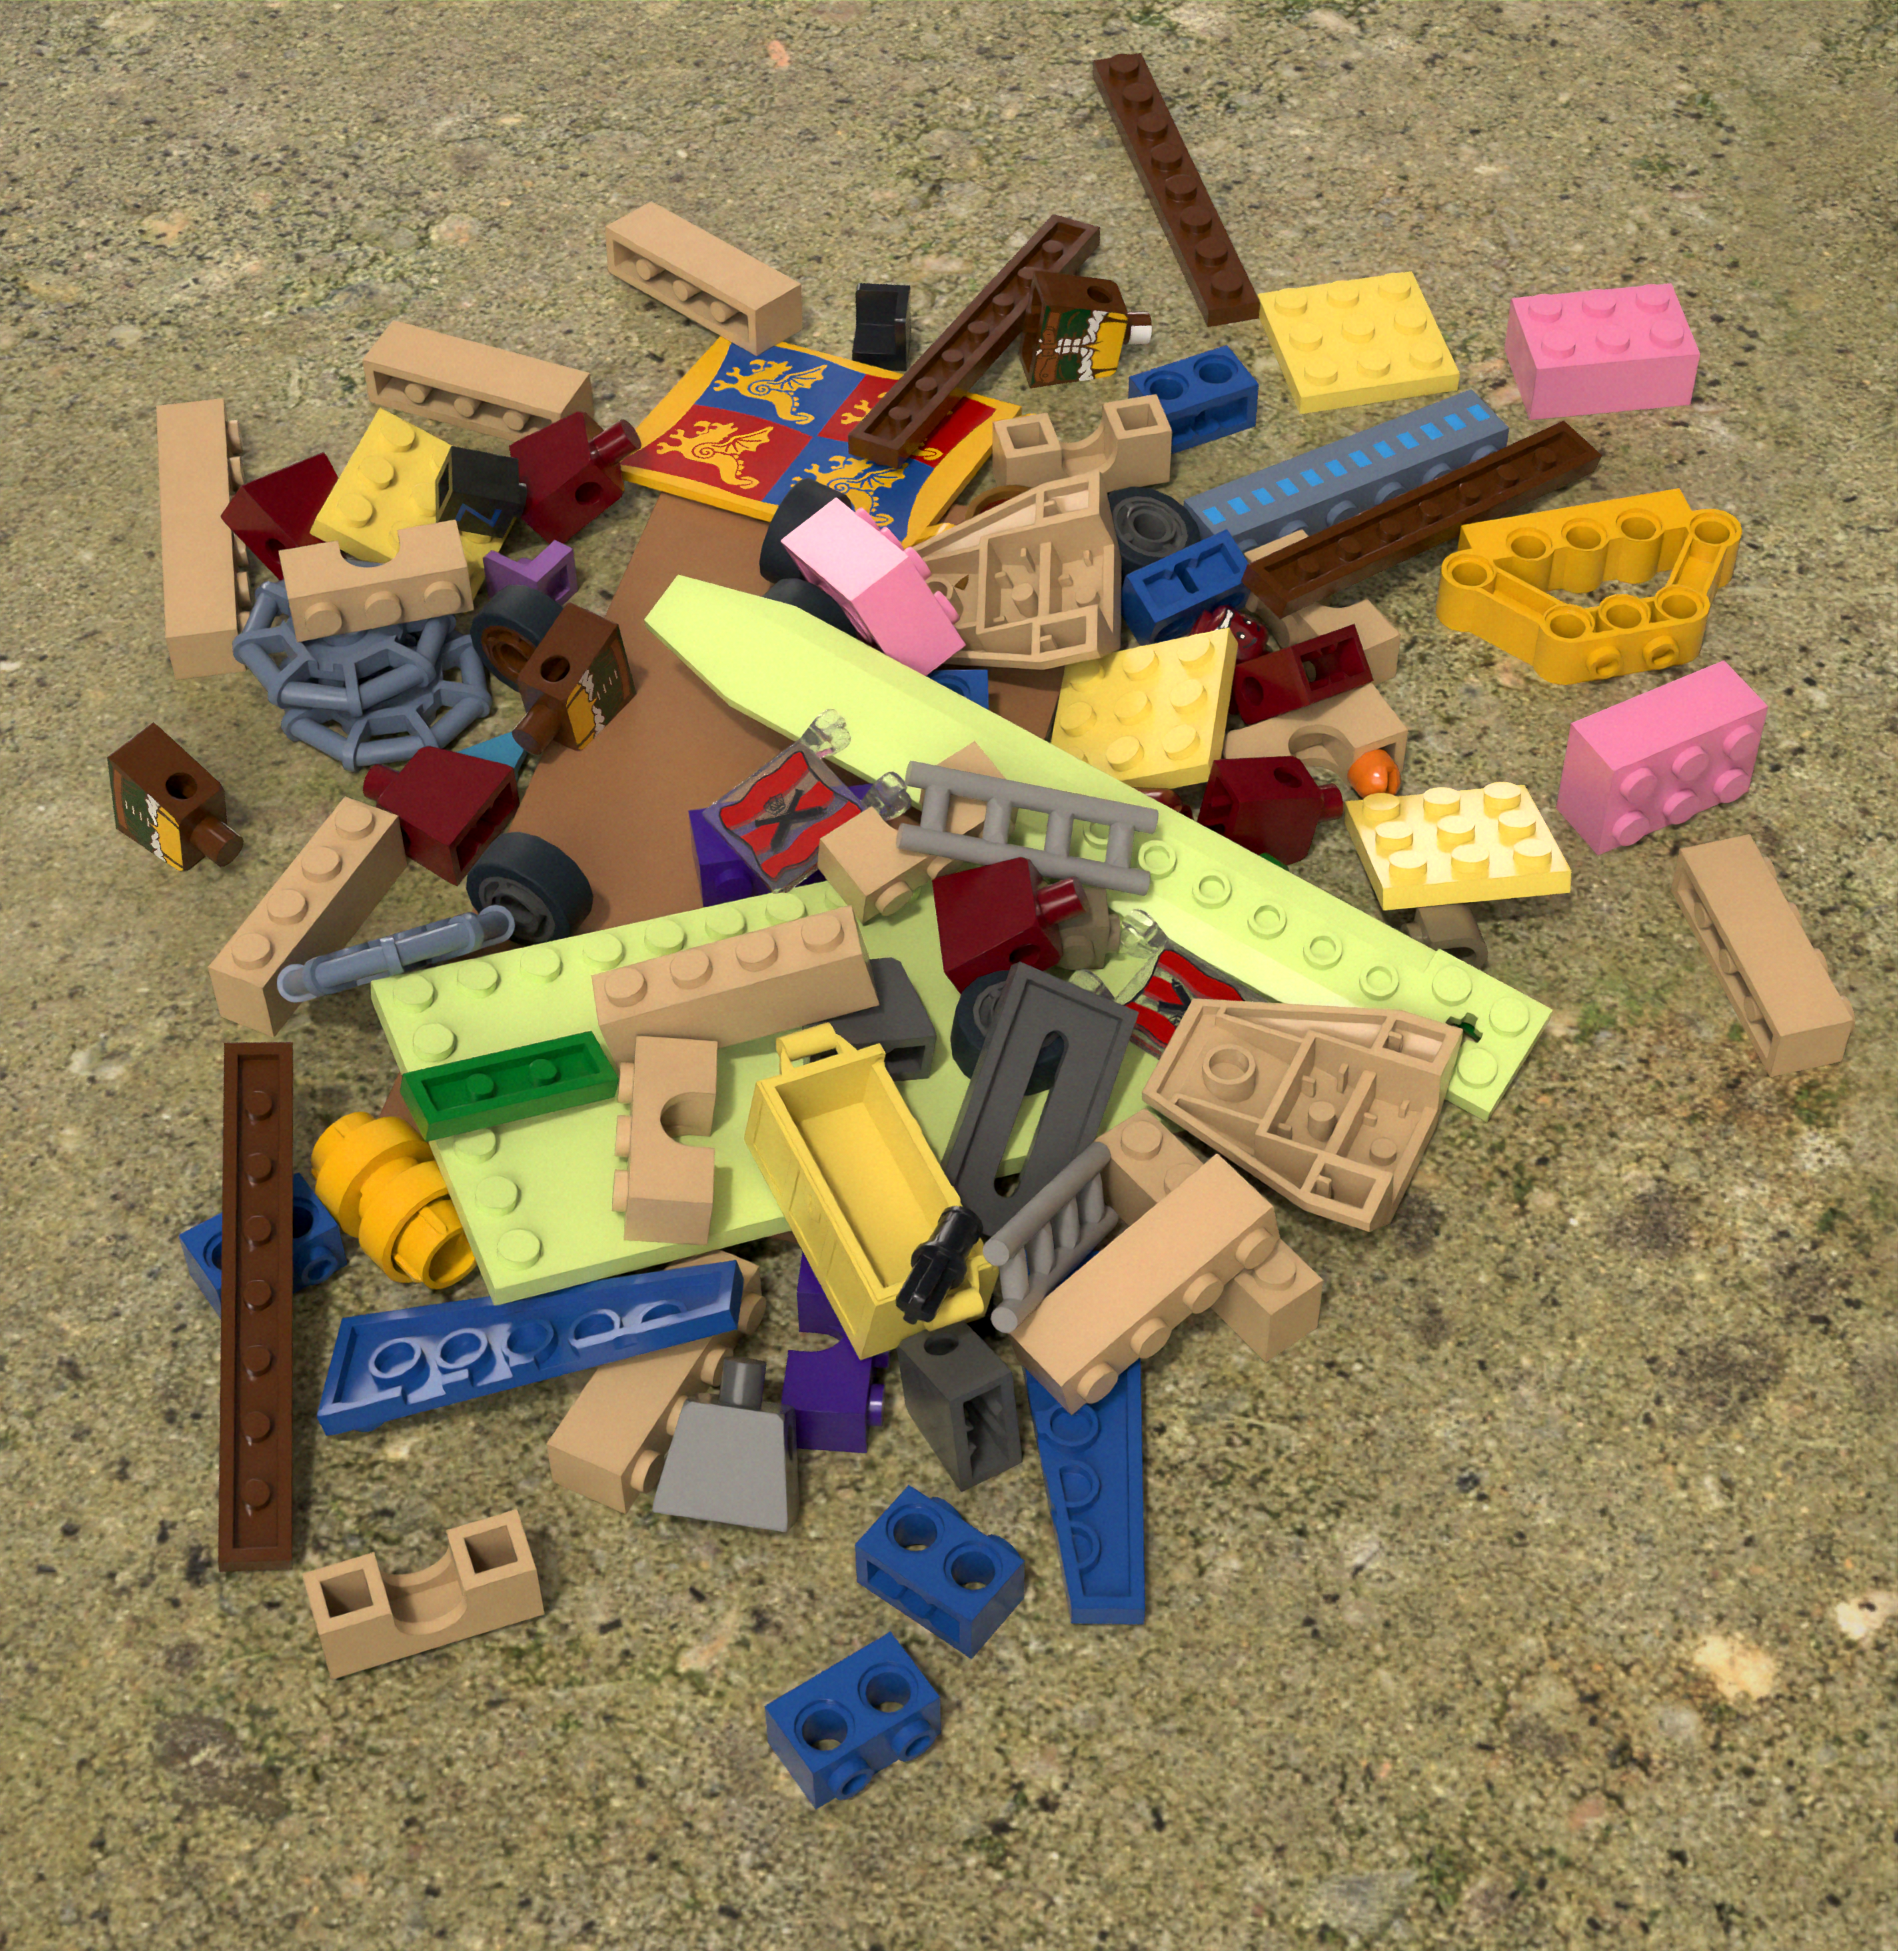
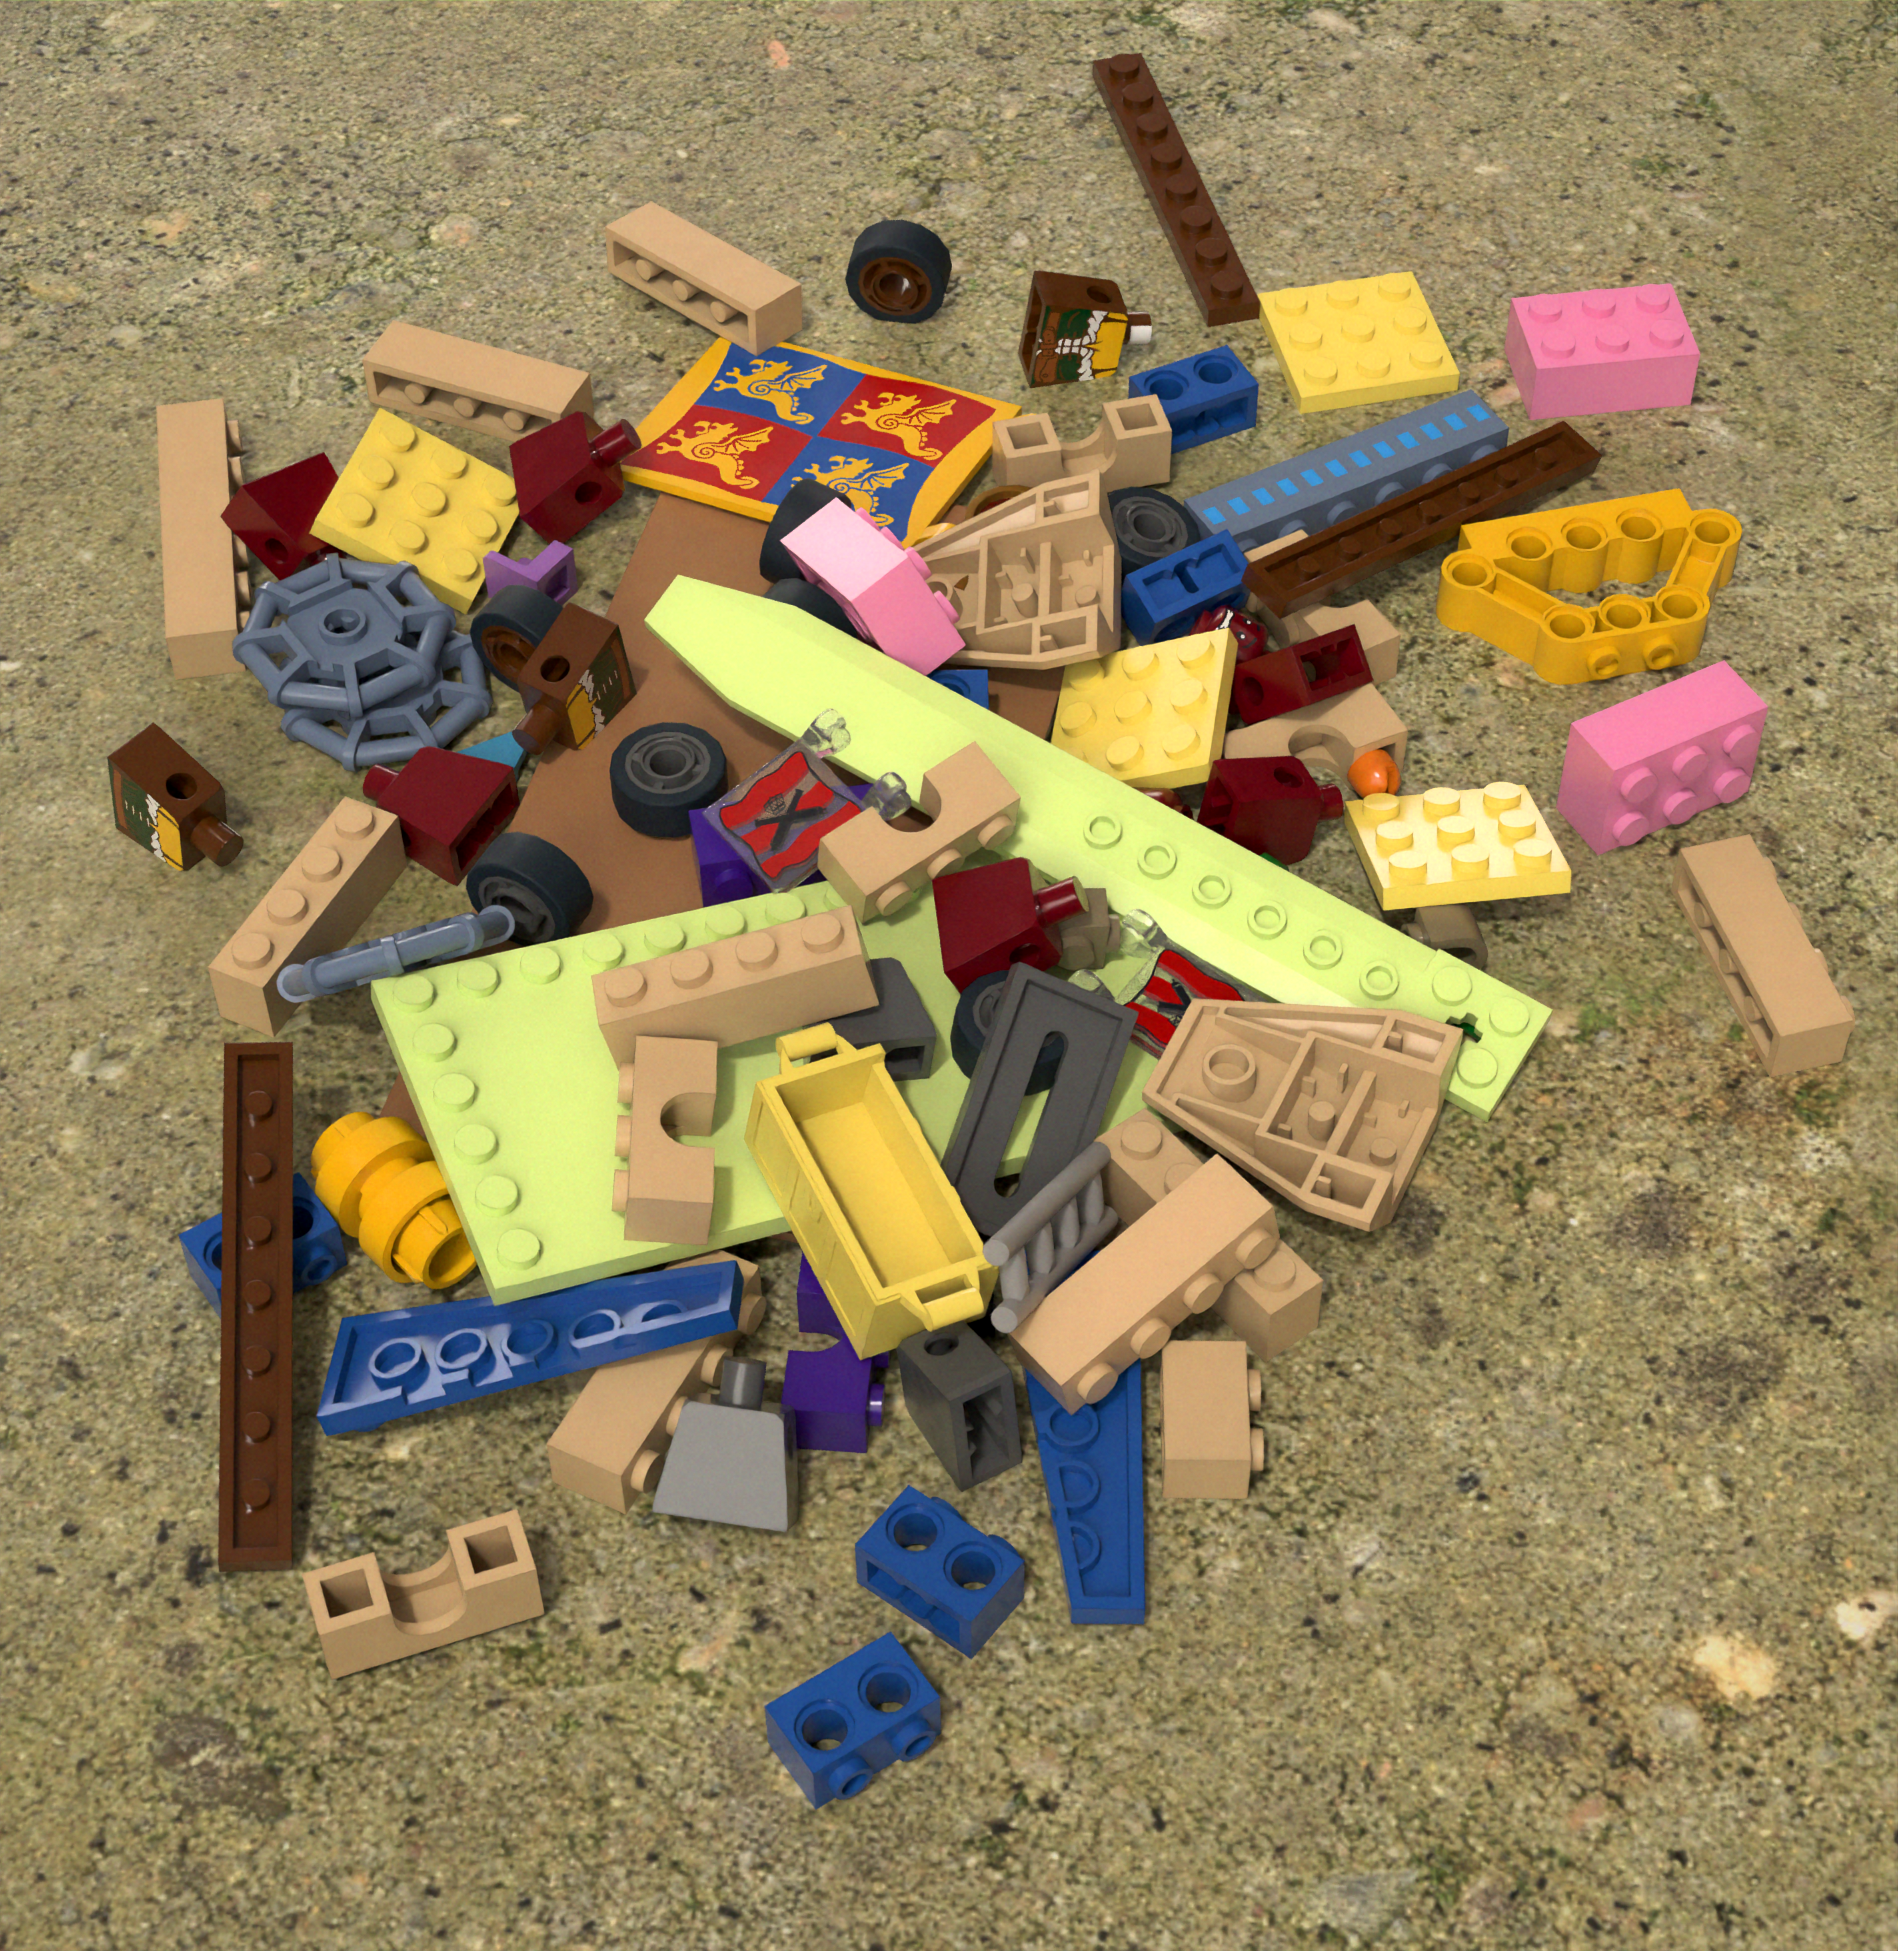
(338, 598): tan arch -> none
(479, 491): pearl dark grey brick -> none
(508, 1085): green plate -> none
(664, 774): none -> black wheel
(882, 326): black panel -> none
(898, 271): none -> black wheel
(939, 1264): black axle -> none
(968, 345): reddish brown plate -> none
(1062, 810): light grey bar -> none
(1207, 1420): none -> tan brick

